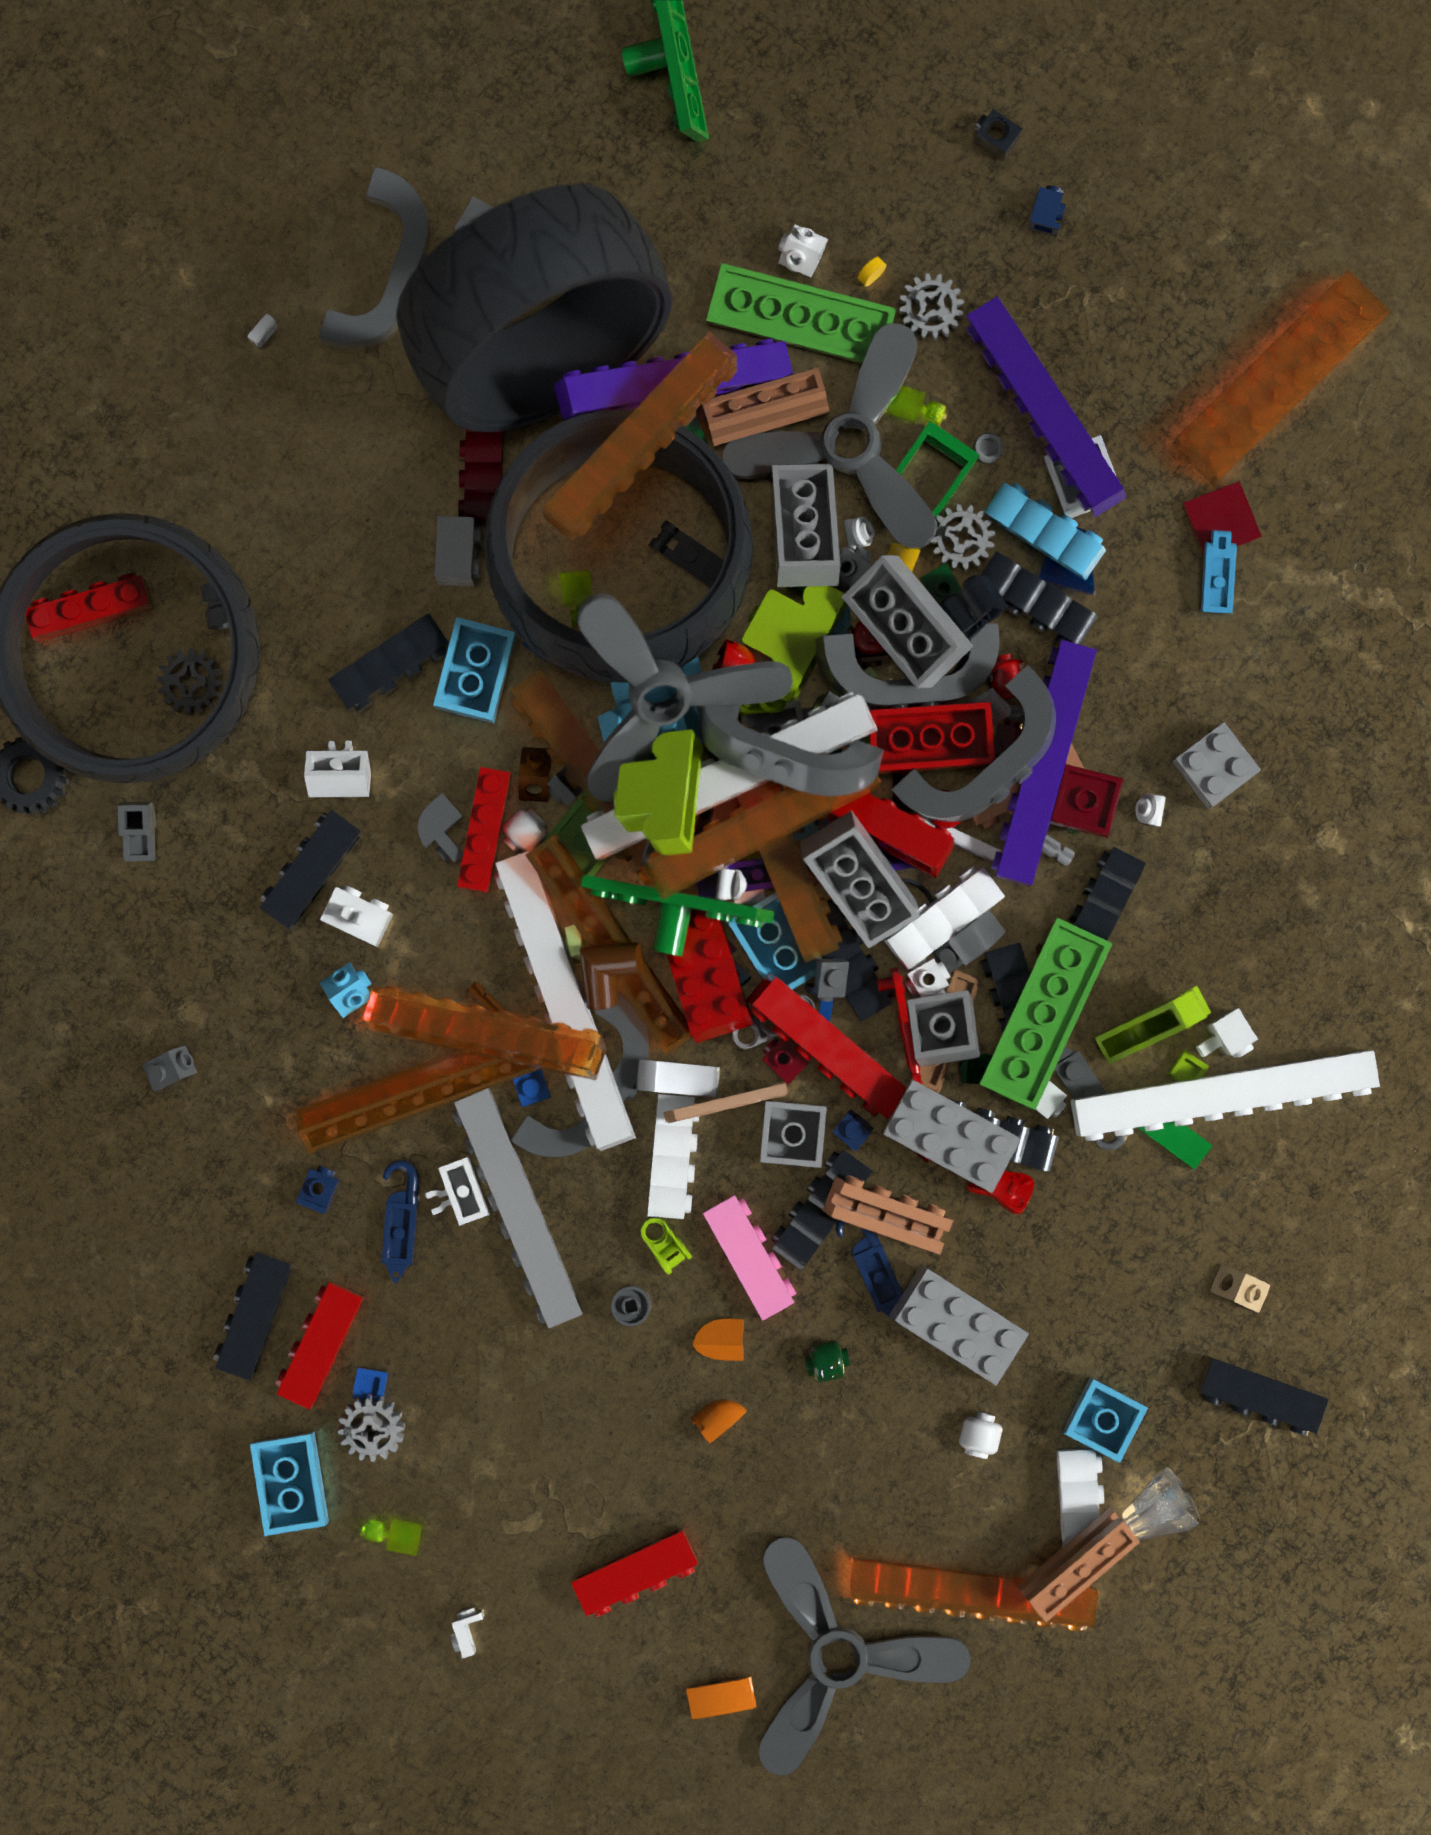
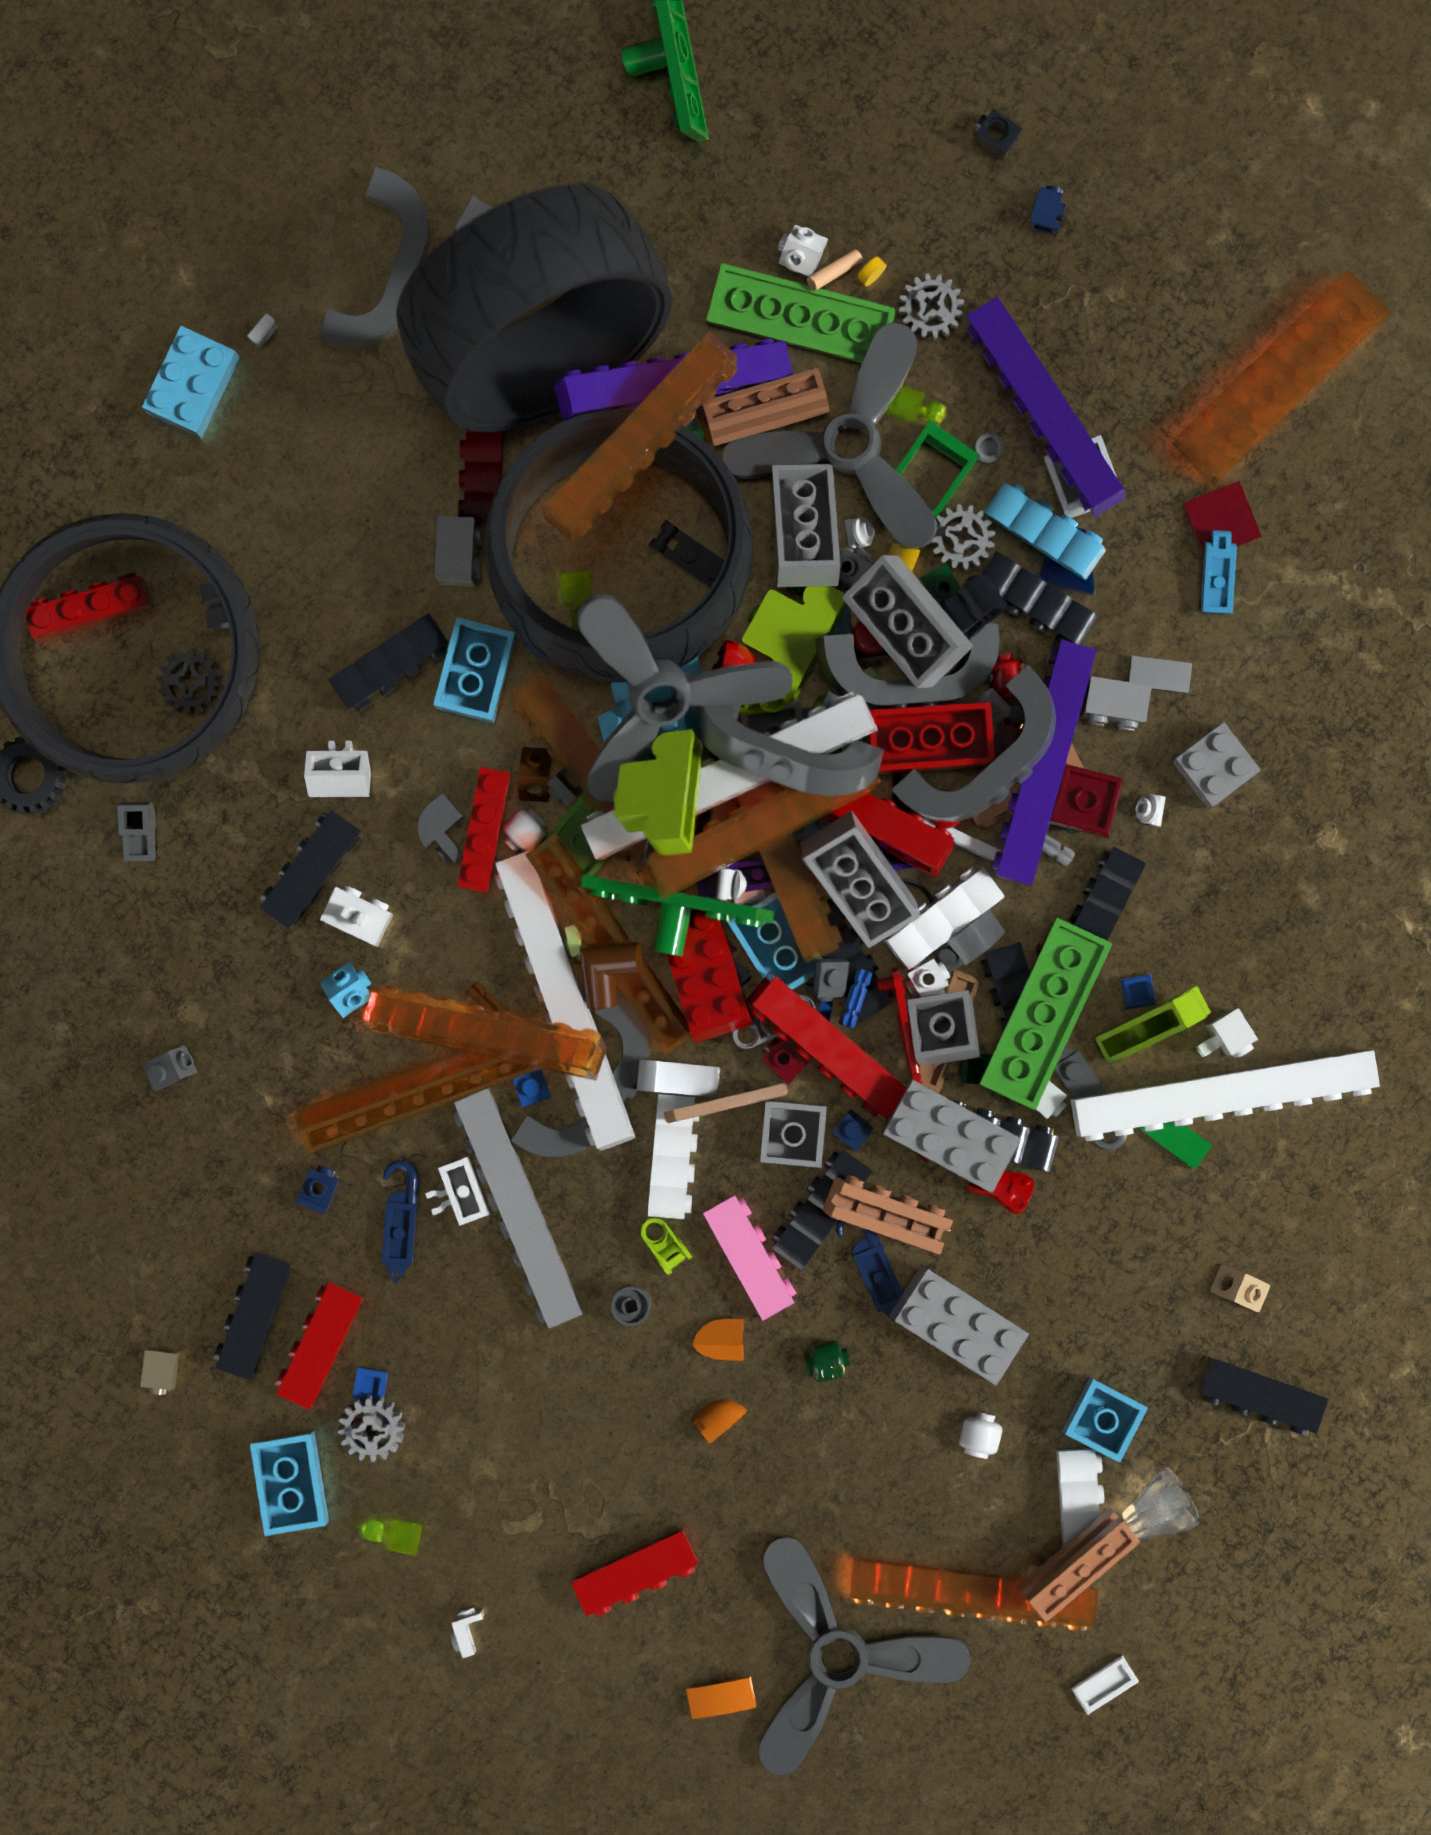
(159, 1370): none -> dark tan brick
(191, 382): none -> medium azure brick
(834, 270): none -> light nougat piece
(855, 998): none -> blue axle
(1104, 1684): none -> white tile
(1115, 703): none -> light grey brick
(1138, 992): none -> blue tile
(1161, 674): none -> light grey tile
(1187, 1067): lime tile -> none

